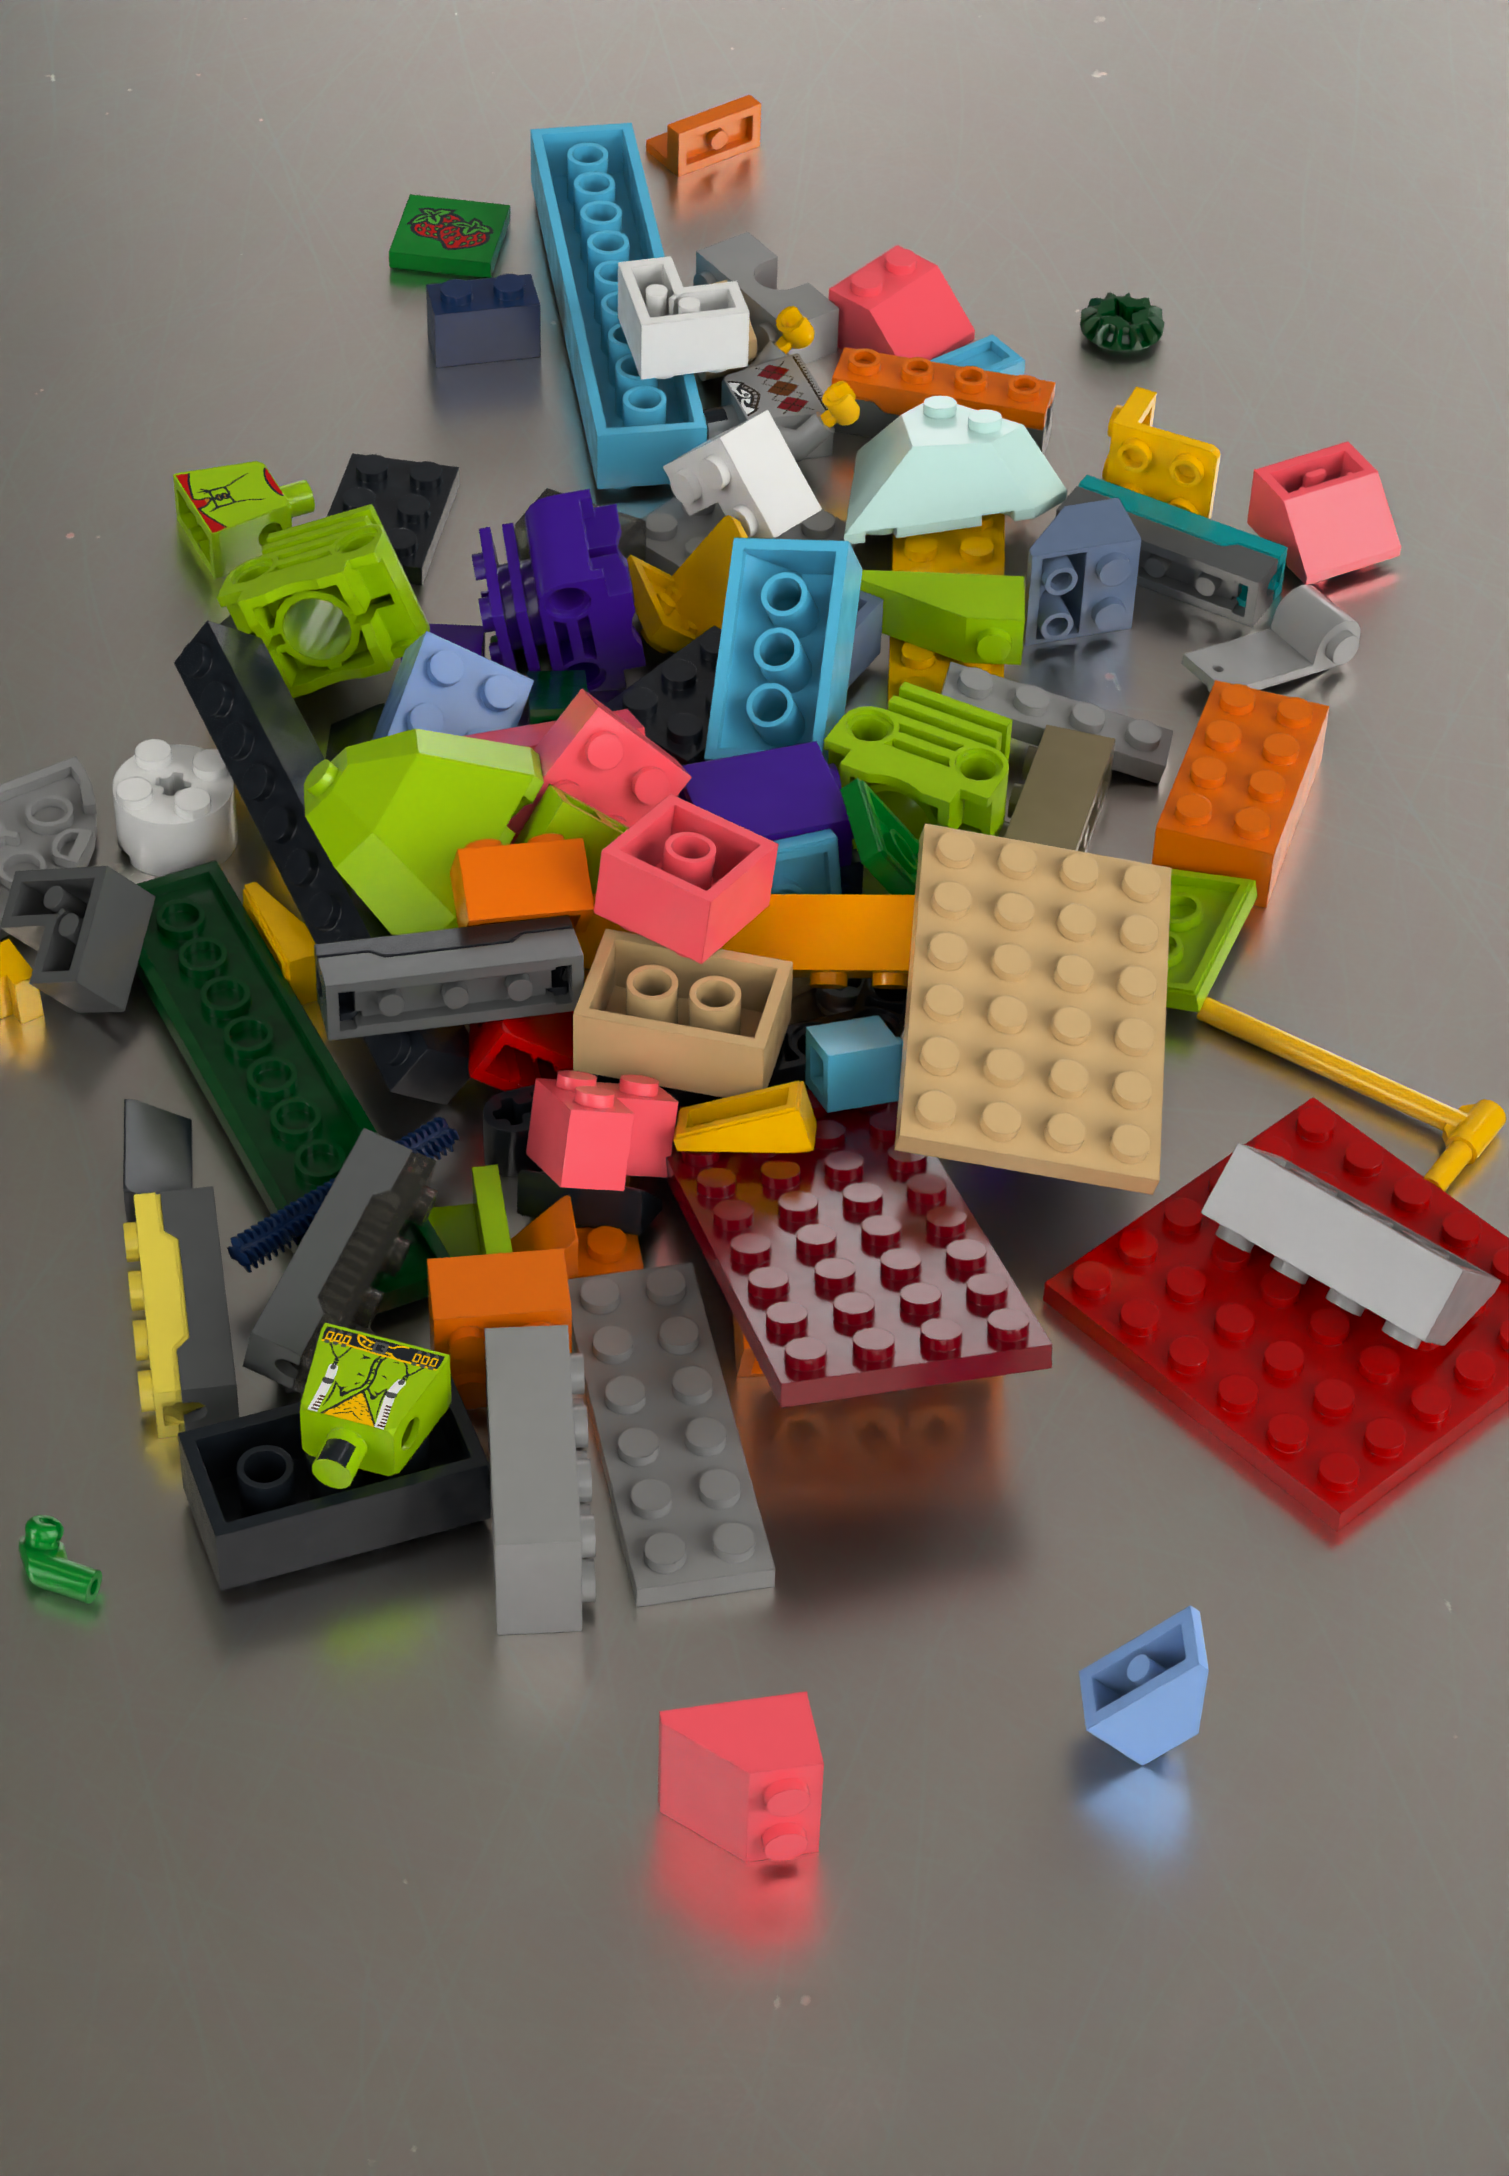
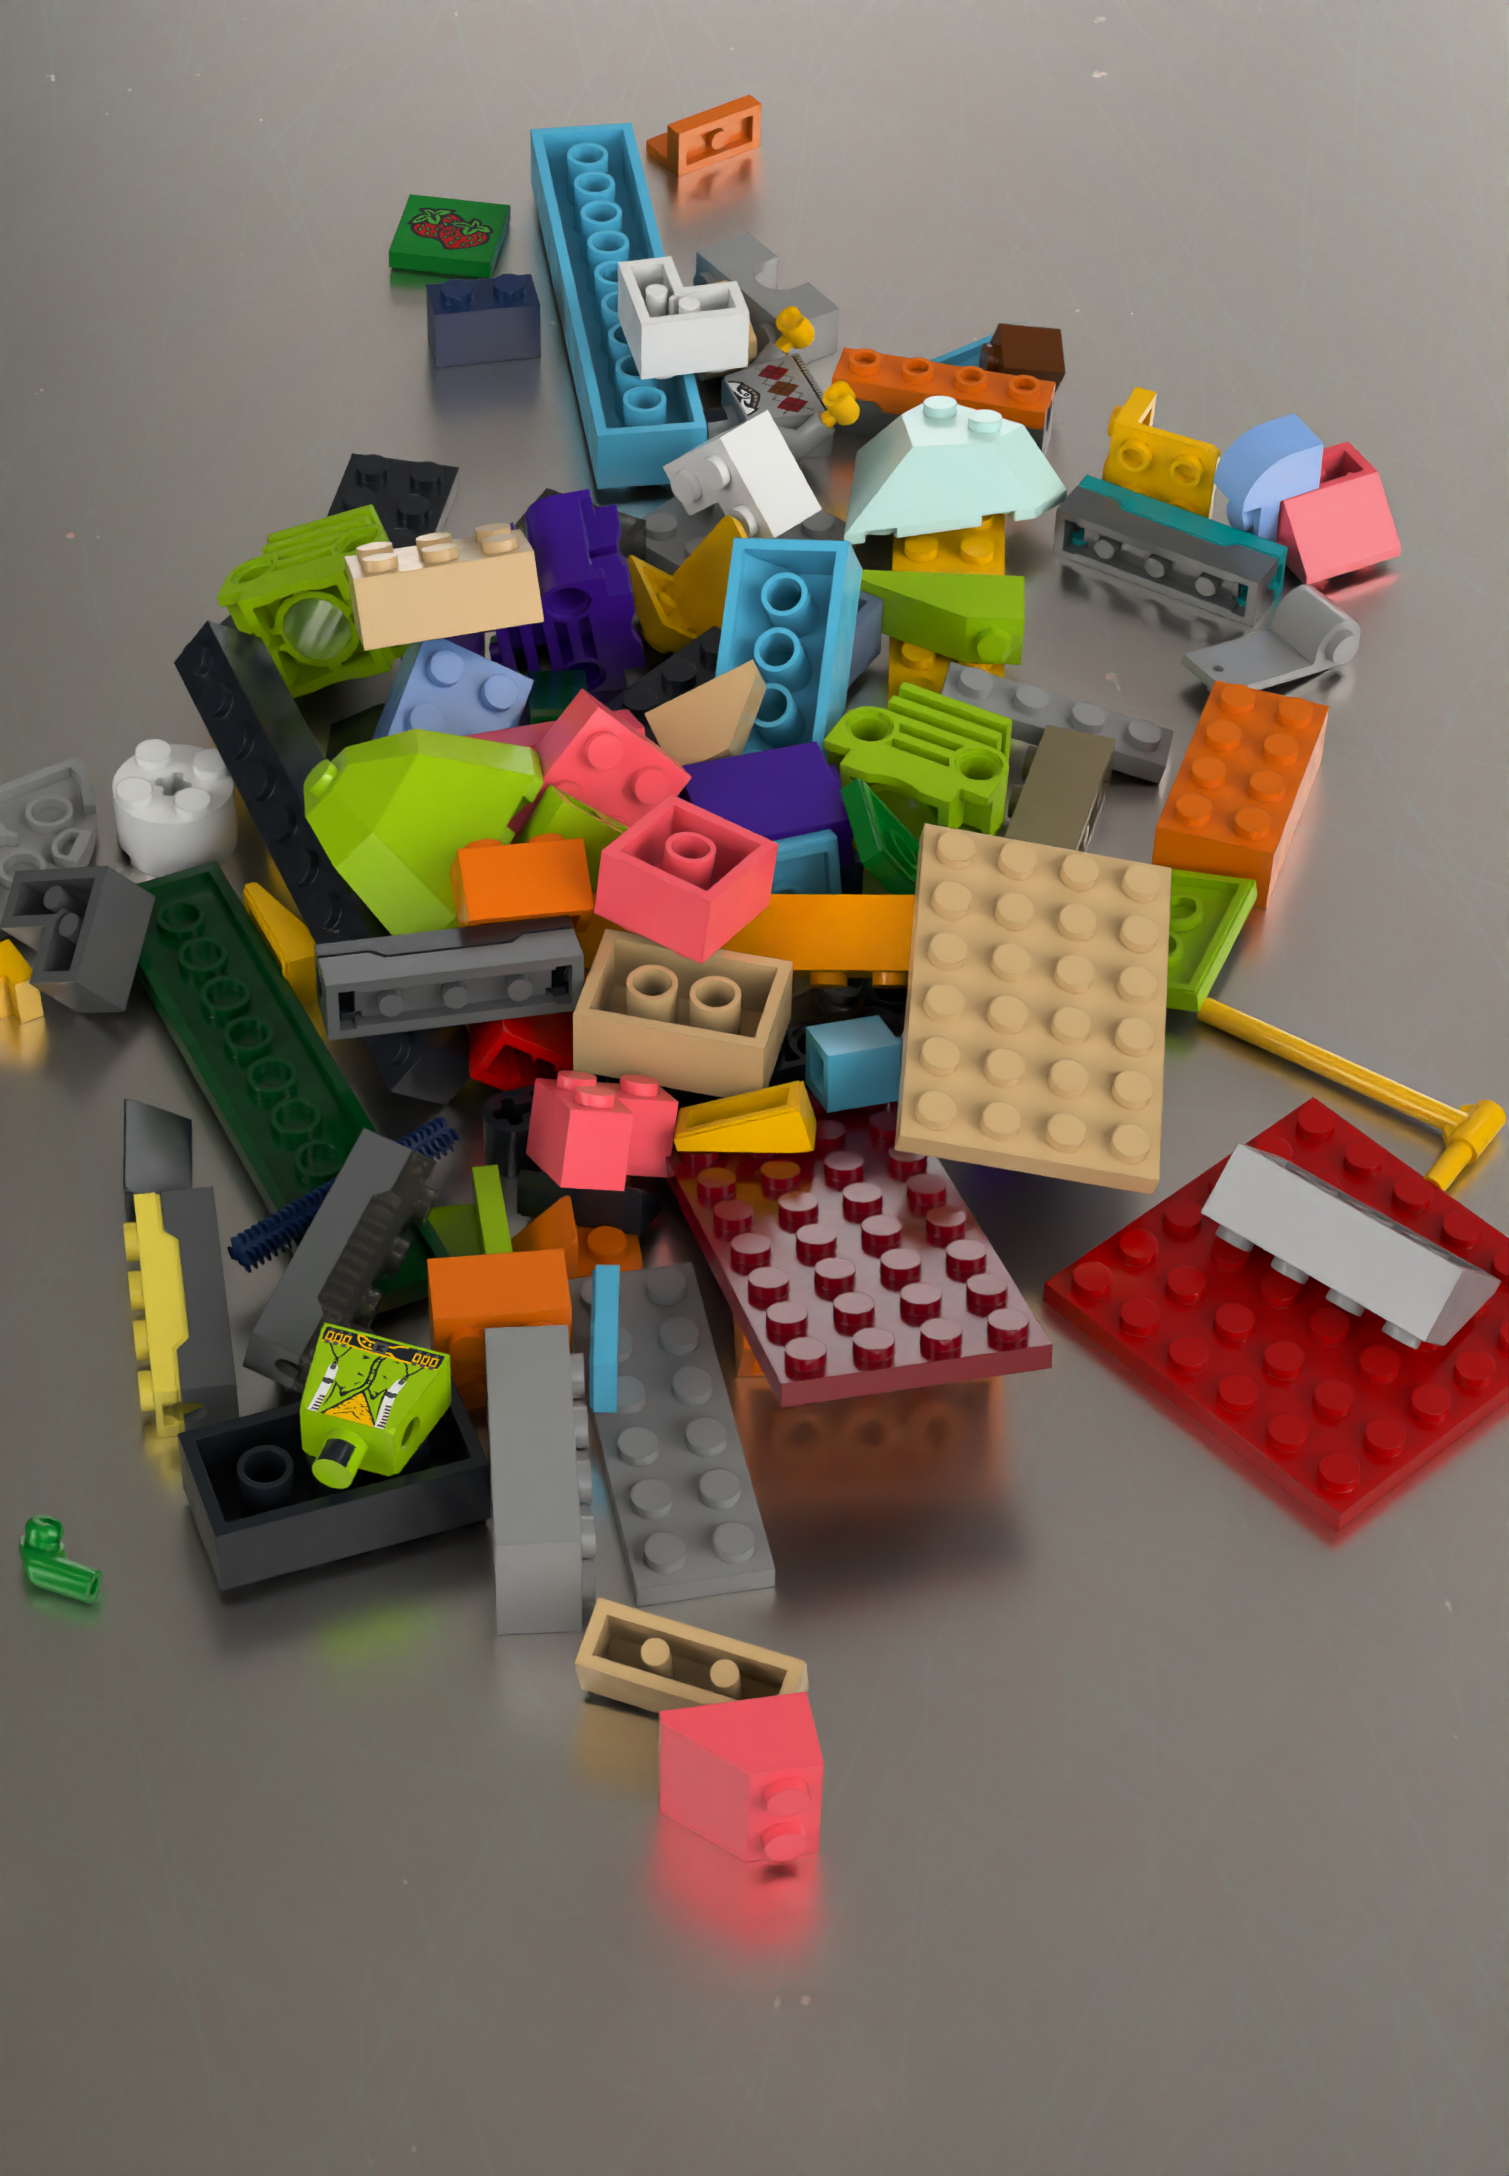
(234, 510): lime torso -> none
(443, 586): none -> tan brick
(604, 1339): none -> medium azure tile
(676, 1665): none -> tan brick
(711, 718): none -> tan slope
(900, 308): coral slope -> none
(1025, 352): none -> reddish brown brick
(1082, 574): sand blue slope -> none
(1107, 322): dark green gear -> none
(1149, 1689): light blue slope -> none
(1266, 467): none -> light blue brick

